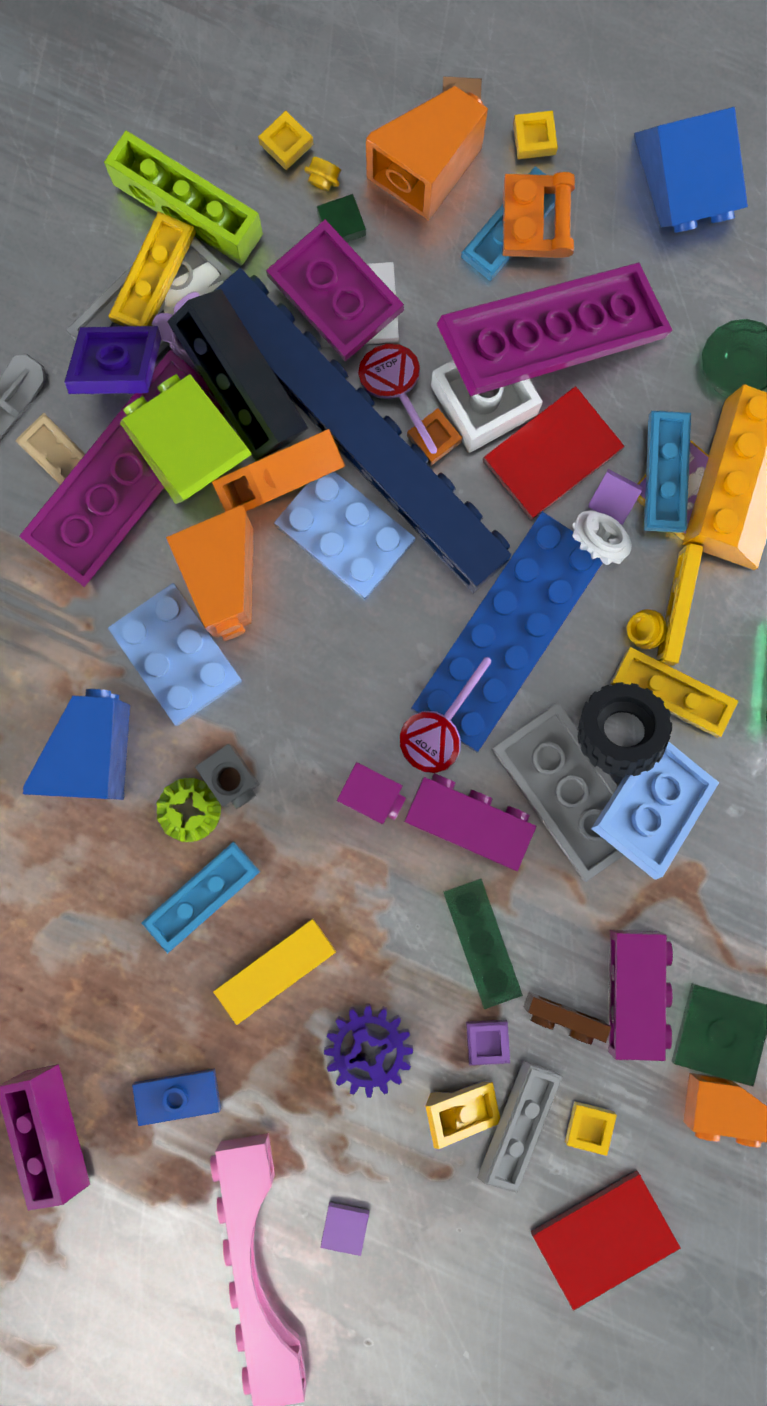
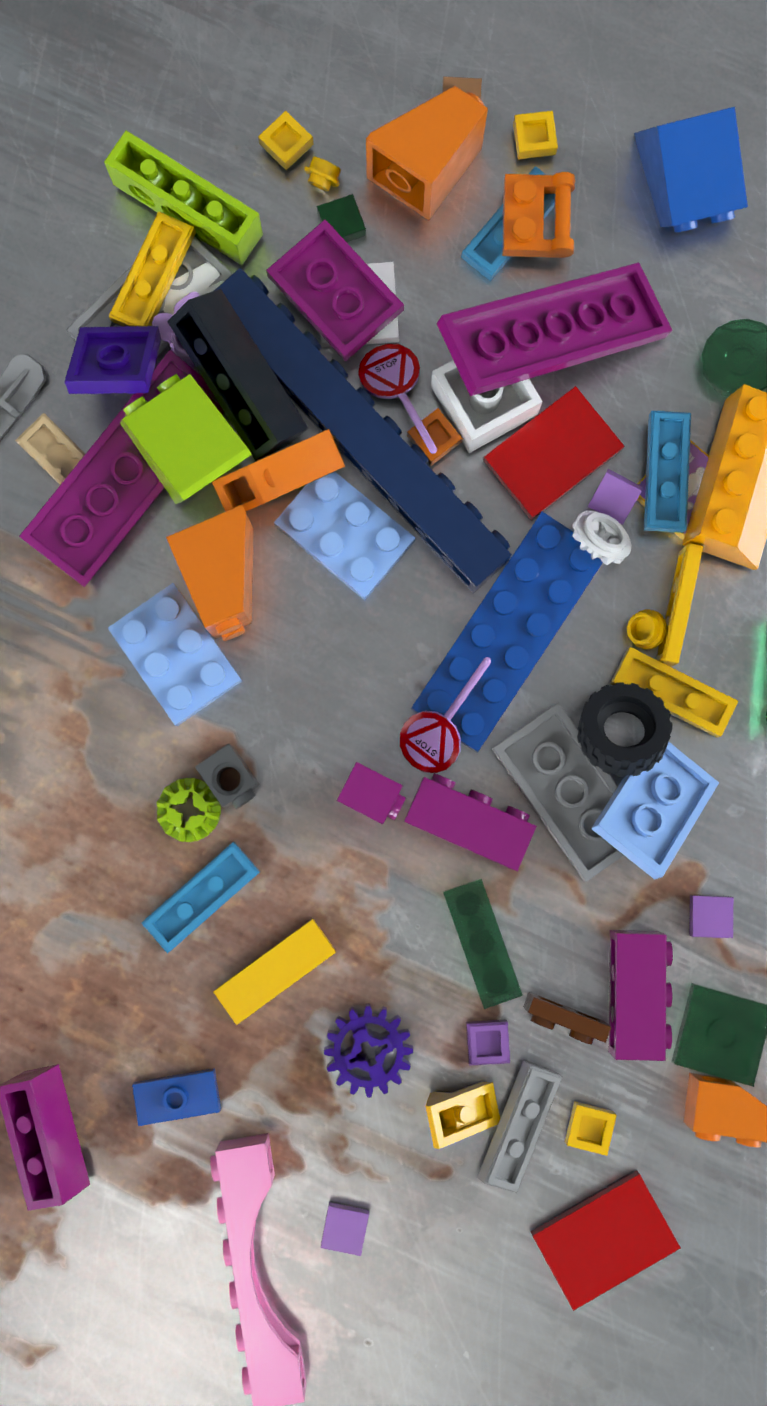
(85, 750): blue slope -> none
(711, 916): none -> medium lavender tile

